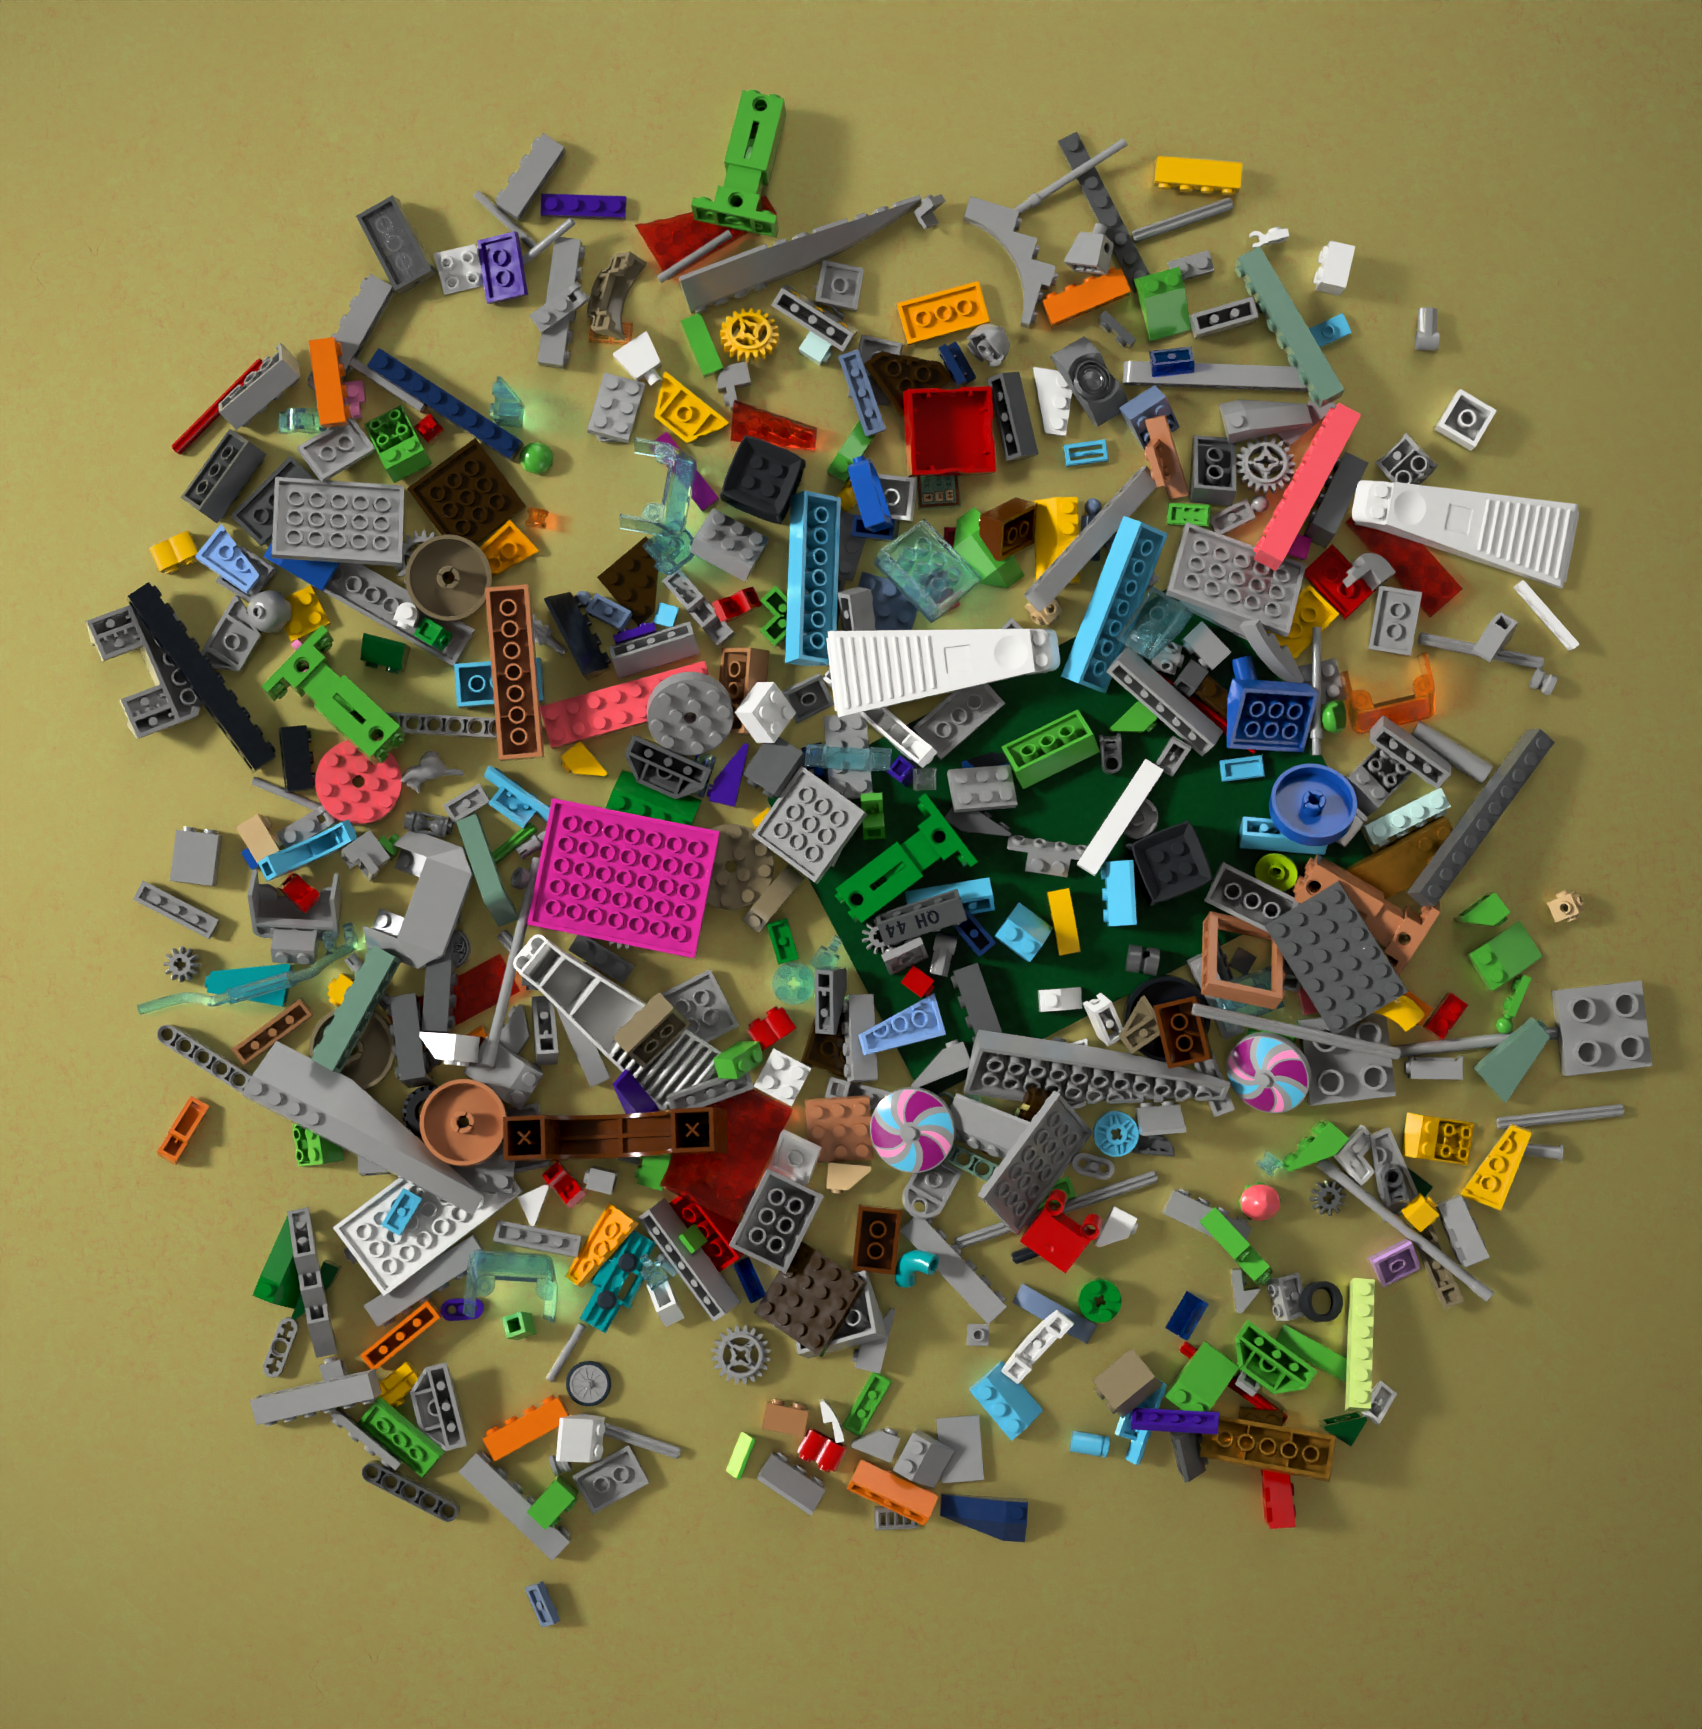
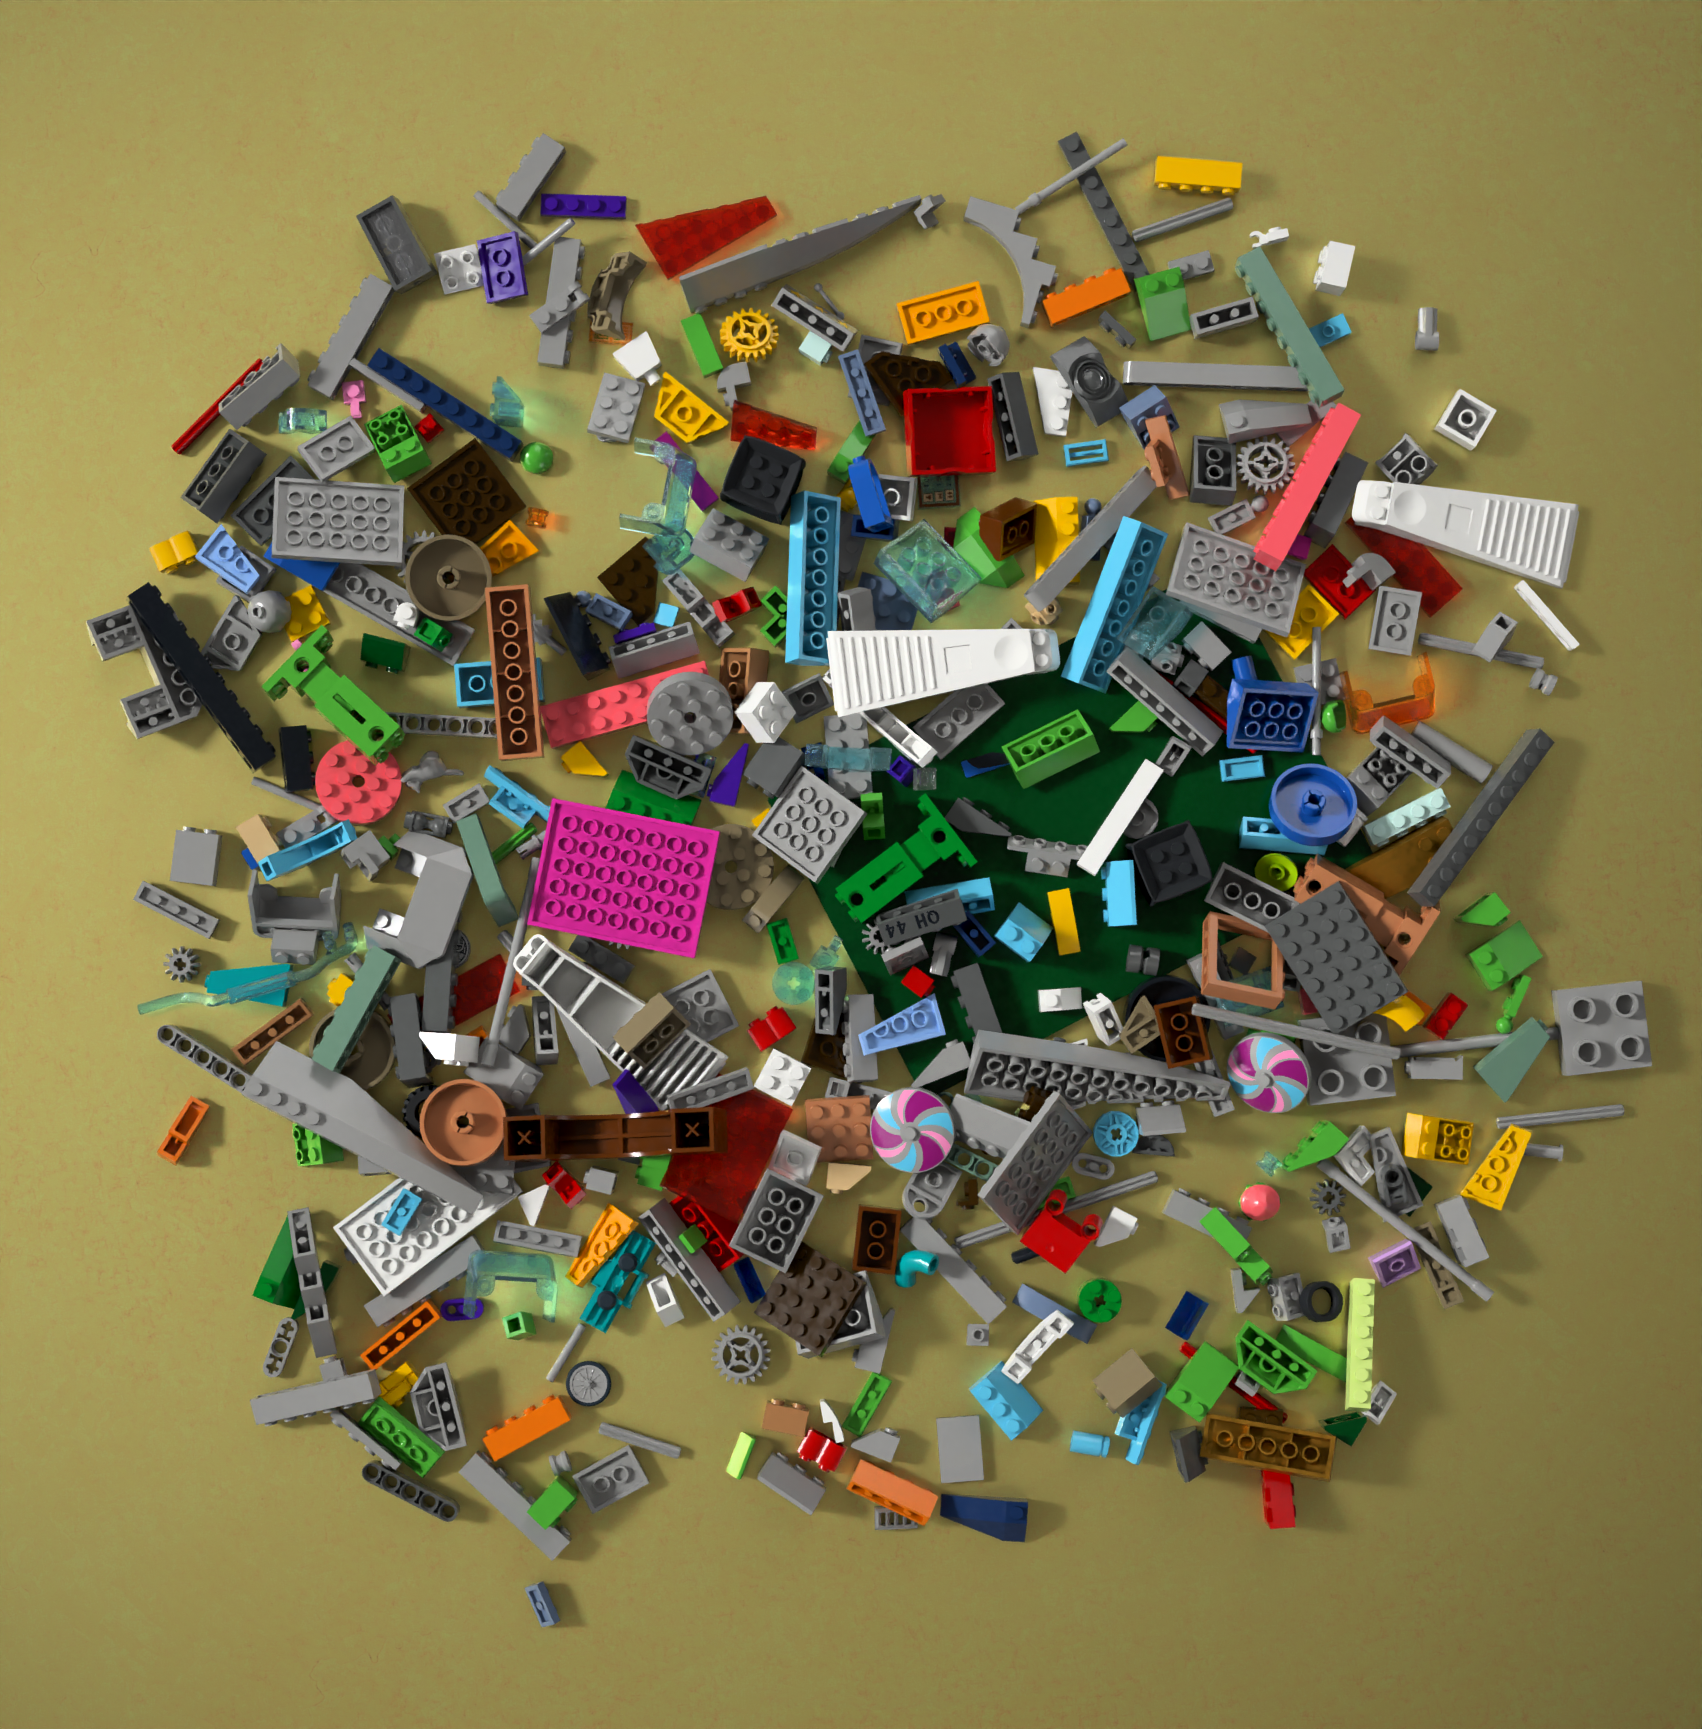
(299, 892): red brick -> none
(329, 382): orange brick -> none
(520, 878): light grey tile -> none
(580, 1438): white slope -> none
(653, 1272): clear light blue plate -> none
(694, 256): light grey bar -> none
(738, 1059): bright green brick -> none
(748, 167): bright green brick -> none
(839, 285): light grey plate -> none
(923, 1459): light grey slope -> none
(970, 1190): none -> dark brown bracket
(982, 788): light grey plate -> none
(1091, 252): light grey torso -> none
(1110, 751): dark grey piece -> none
(1172, 361): clear blue slope -> none
(1175, 1421): dark purple plate -> none
(1192, 513): bright green plate -> none
(1276, 657): light grey slope -> none
(1336, 1234): none -> light grey bracket
(1421, 1212): yellow brick -> none
(1566, 906): tan brick -> none

